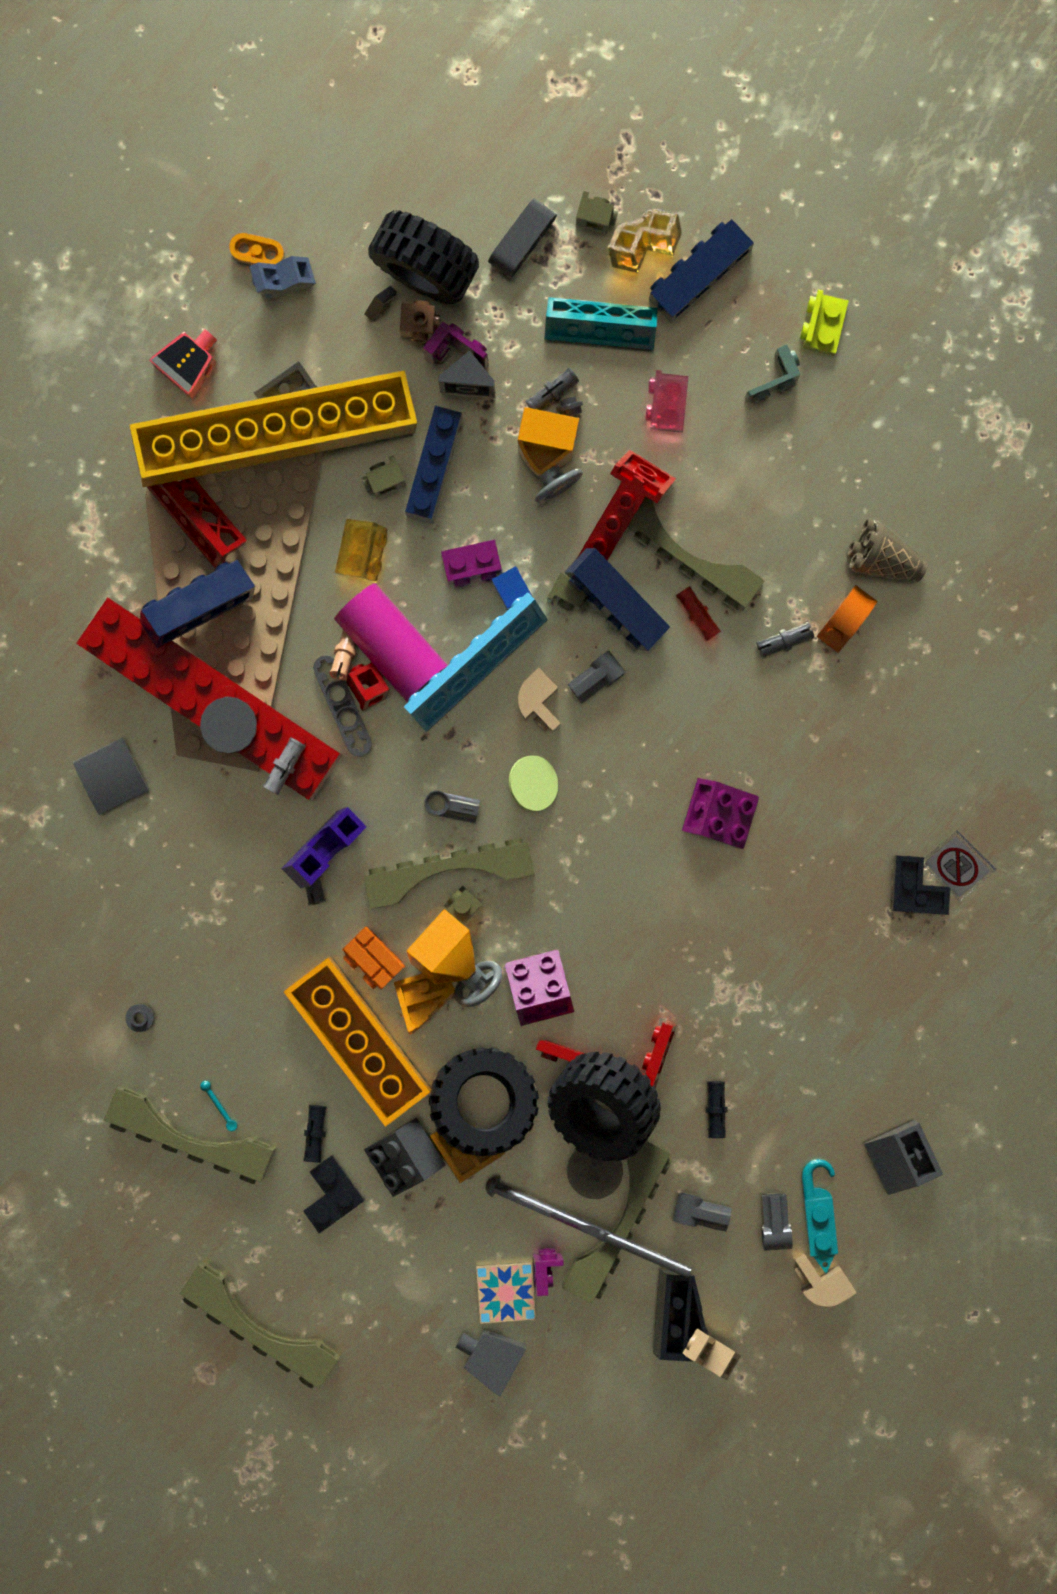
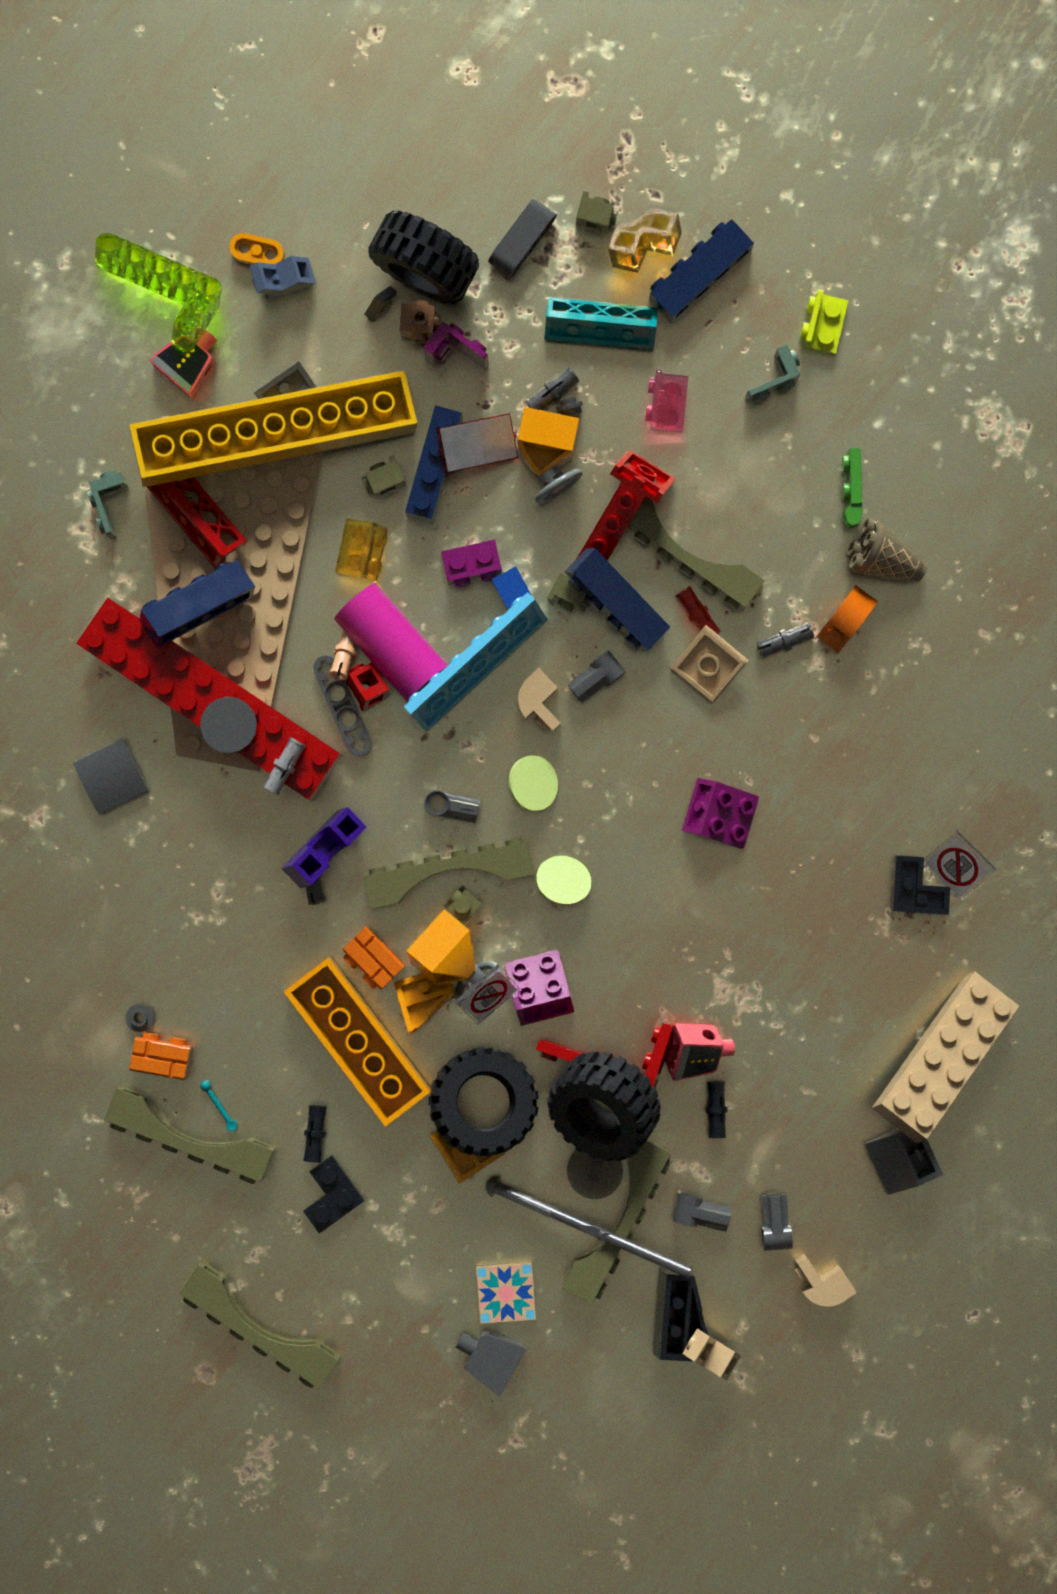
(108, 483): none -> sand green bracket
(161, 1057): none -> orange brick
(193, 289): none -> clear neon green beam
(404, 1157): dark grey slope -> none
(467, 378): dark grey slope -> none
(477, 443): none -> flat silver piece
(487, 994): none -> piece
(542, 1269): magenta bracket -> none
(563, 880): none -> yellowish green piece
(696, 1050): none -> coral torso
(709, 664): none -> tan tile
(819, 1216): teal plate -> none
(853, 488): none -> bright green hinge
(945, 1057): none -> tan brick

